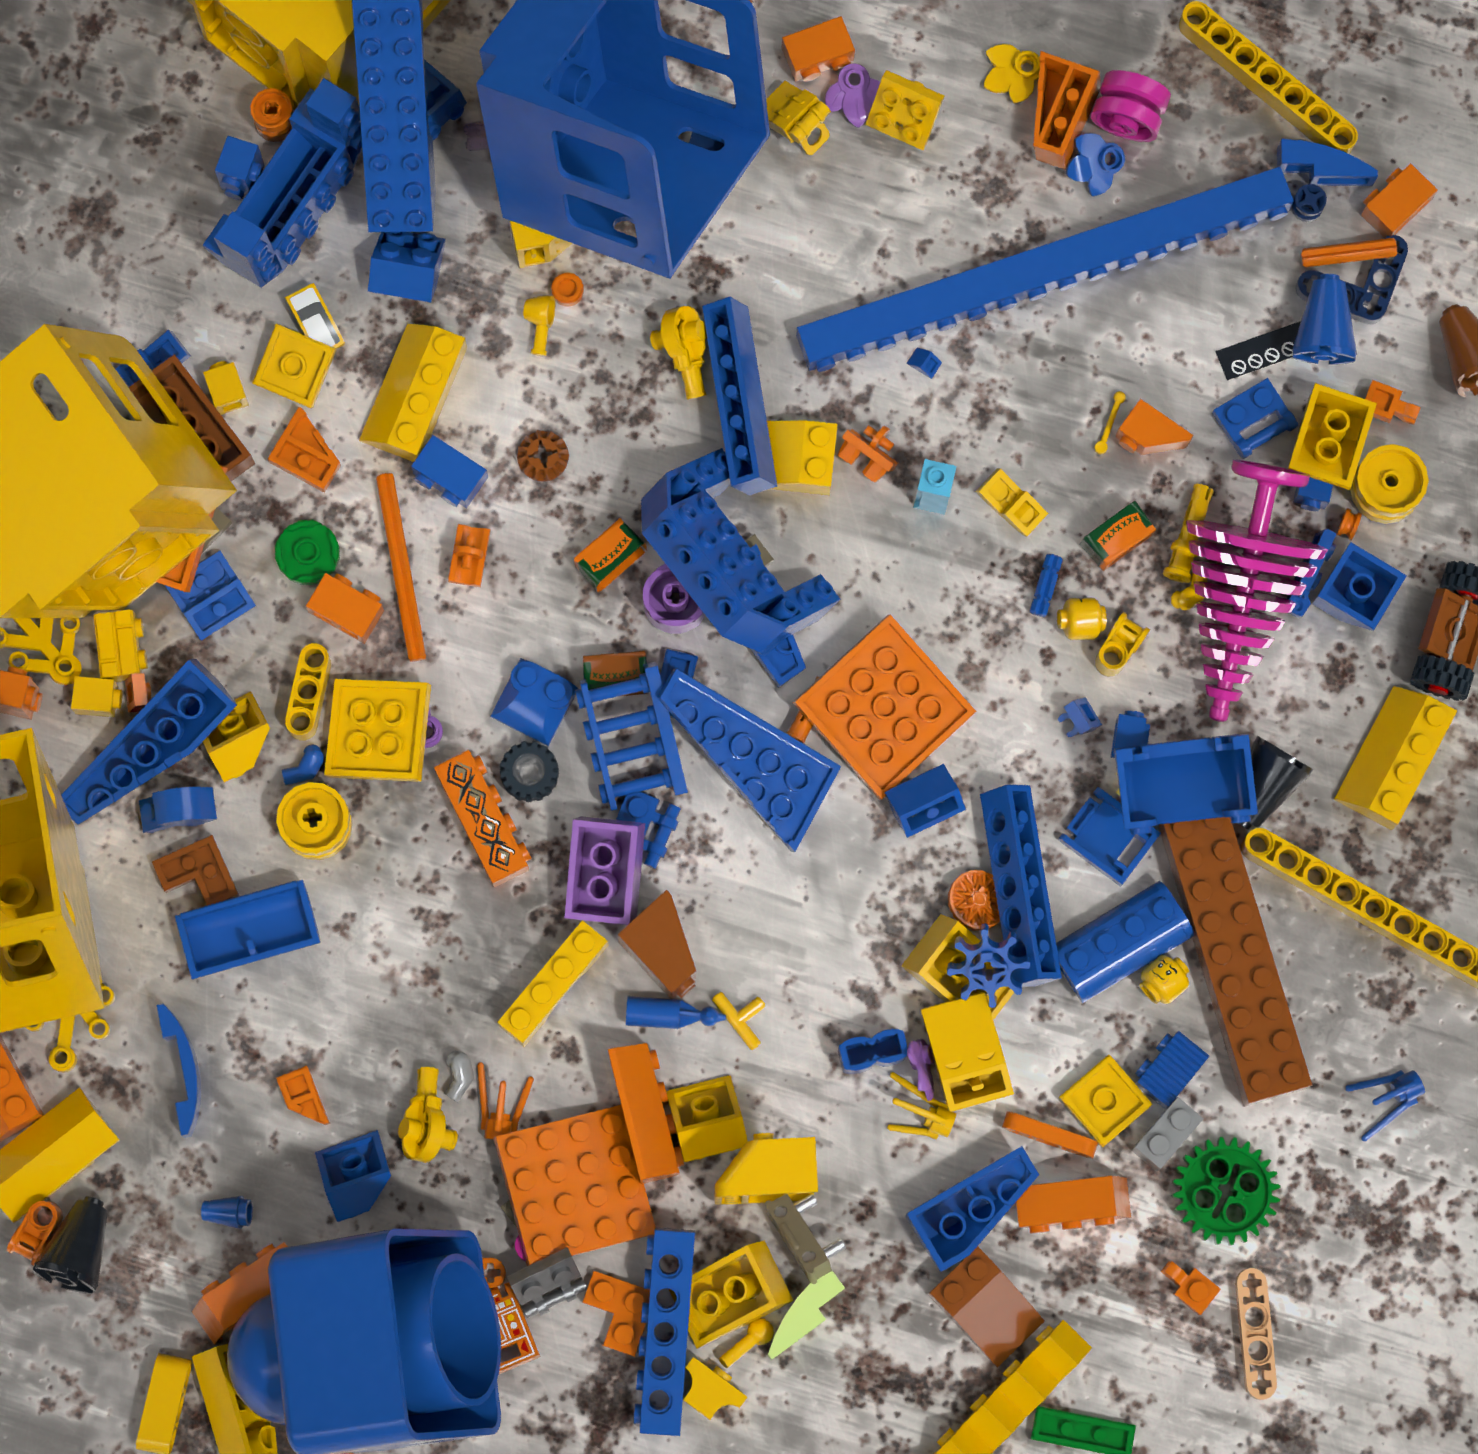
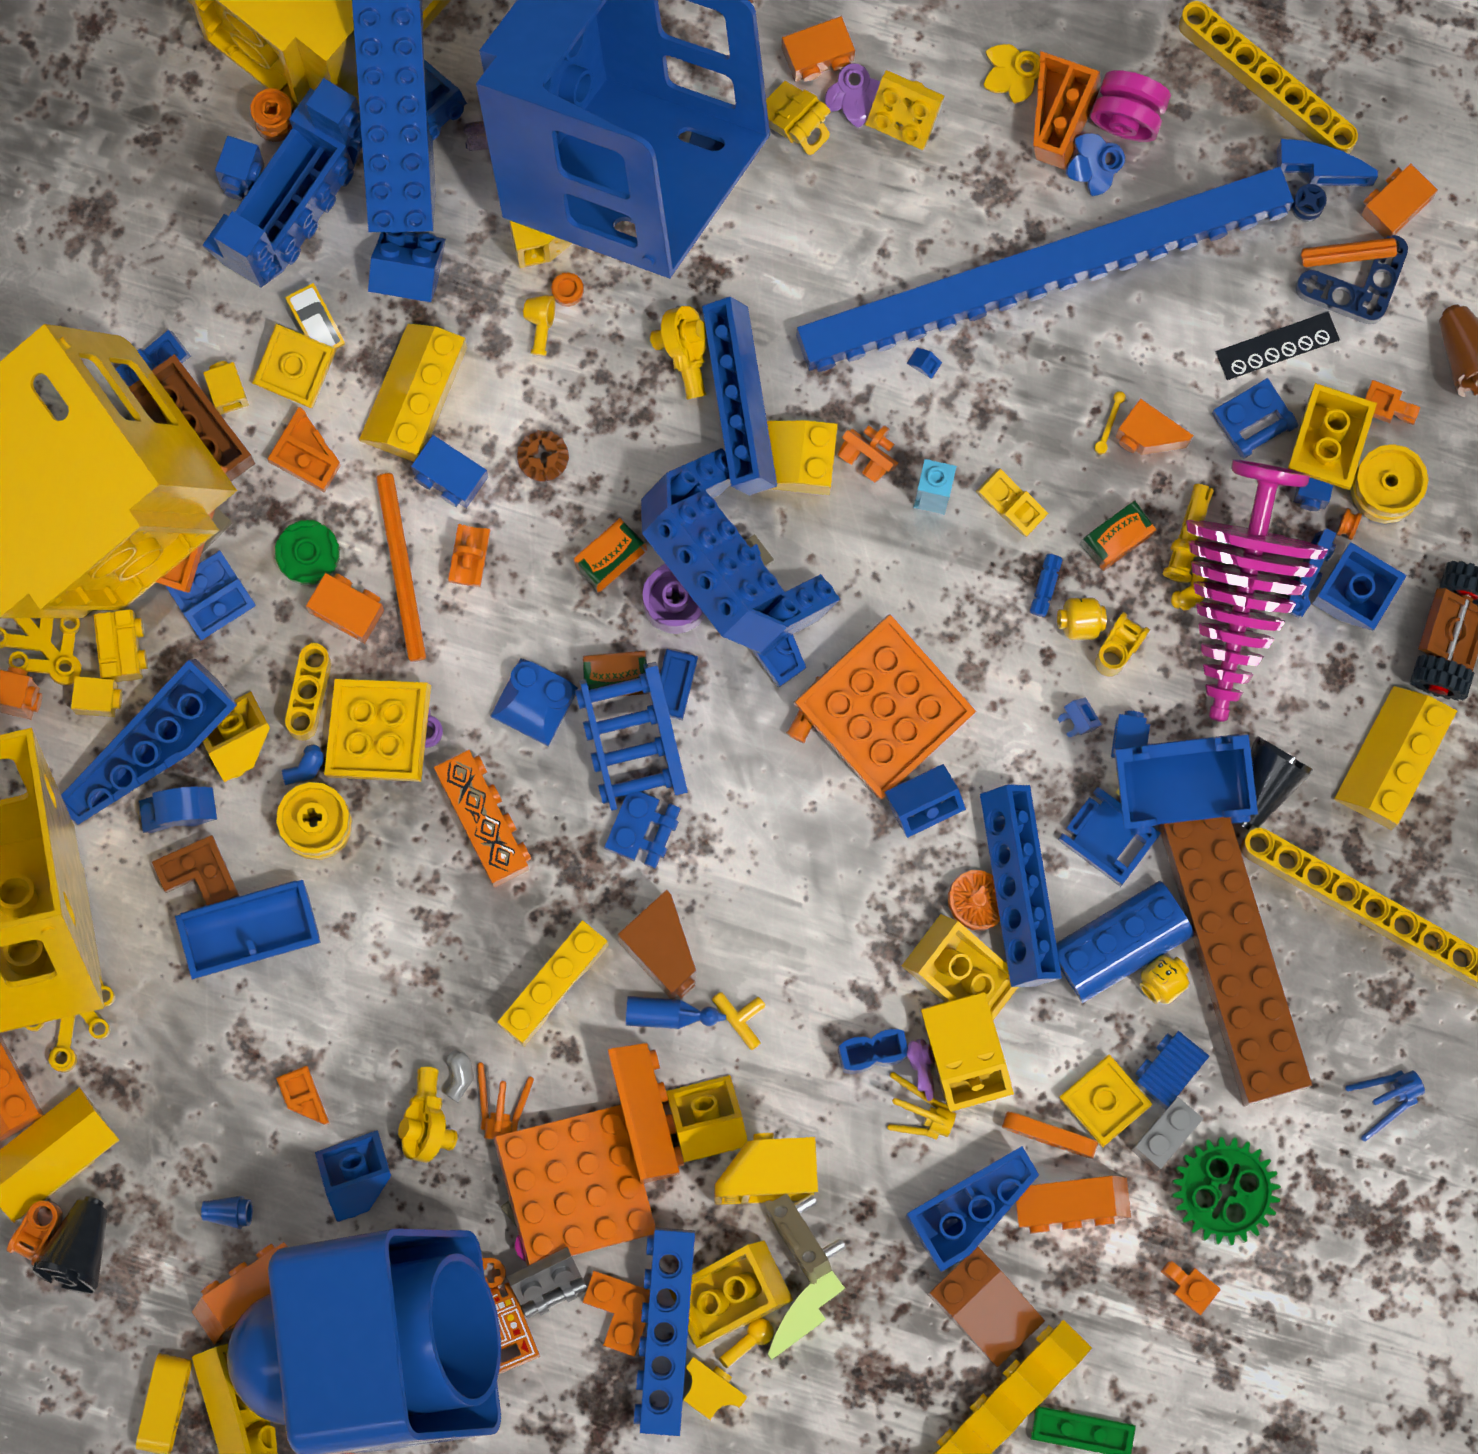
(137, 692): orange plate -> none
(186, 1110): blue slope -> none
(534, 785): black wheel -> none
(604, 870): medium lavender brick -> none
(767, 766): blue wing -> none
(976, 971): blue gear -> none
(1260, 1333): light nougat beam -> none
(1326, 324): blue cone -> none

